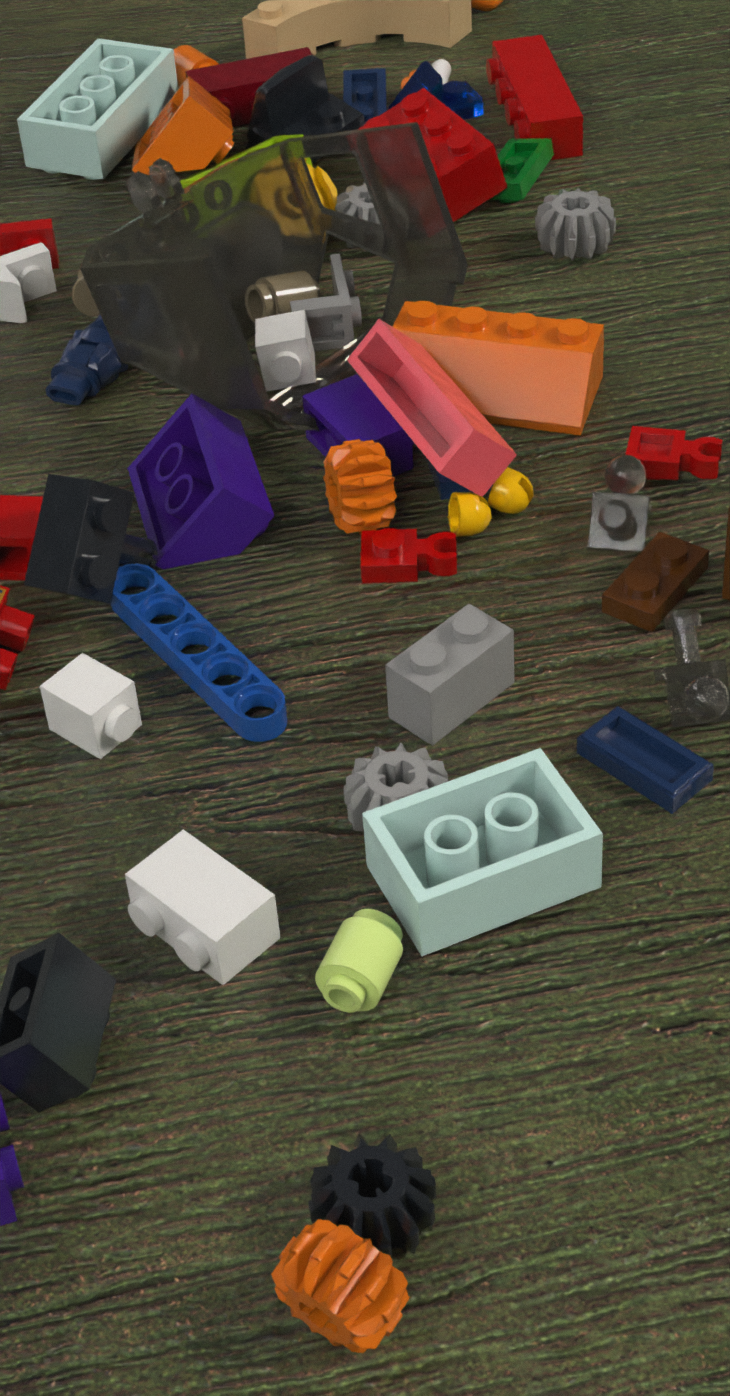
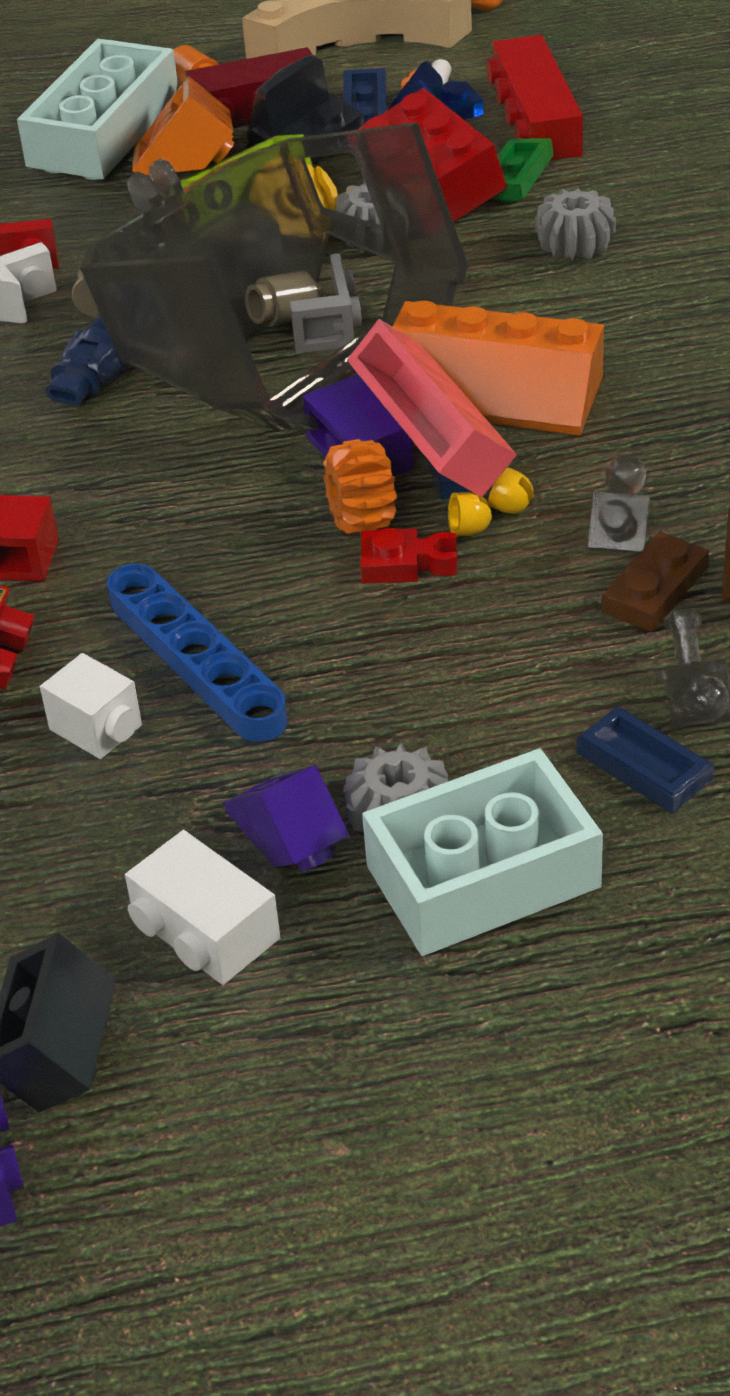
(83, 539): black brick -> none
(199, 487): dark purple slope -> none
(285, 350): white brick -> none
(290, 818): none -> dark purple slope
(341, 1286): orange gear -> none
(360, 961): yellowish green brick -> none
(376, 1193): black gear -> none
(450, 673): light grey brick -> none
(667, 453): red plate -> none

